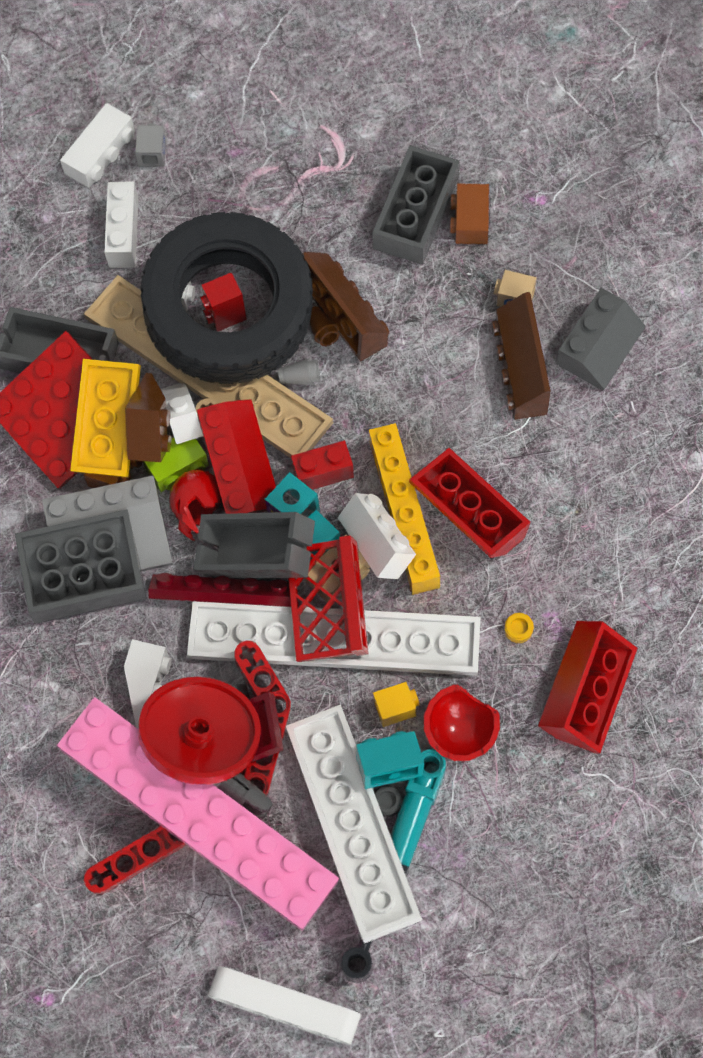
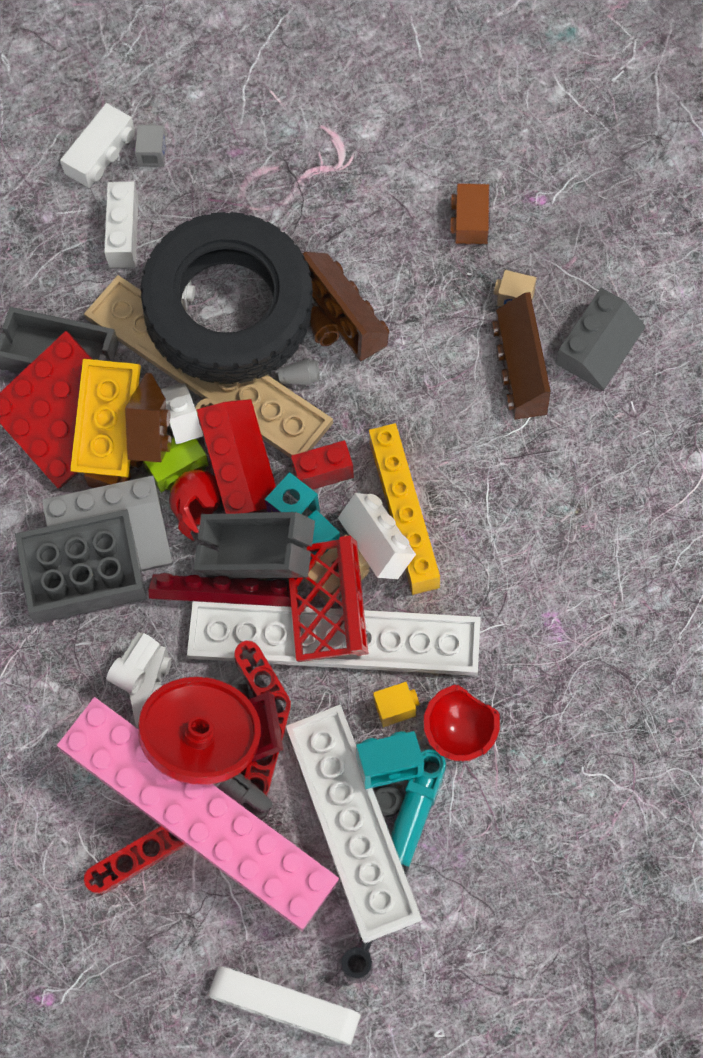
(130, 669): none -> white piece
(223, 302): red brick -> none
(416, 204): dark grey brick -> none
(471, 504): red slope -> none
(519, 627): yellow tile -> none
(588, 686): red slope -> none

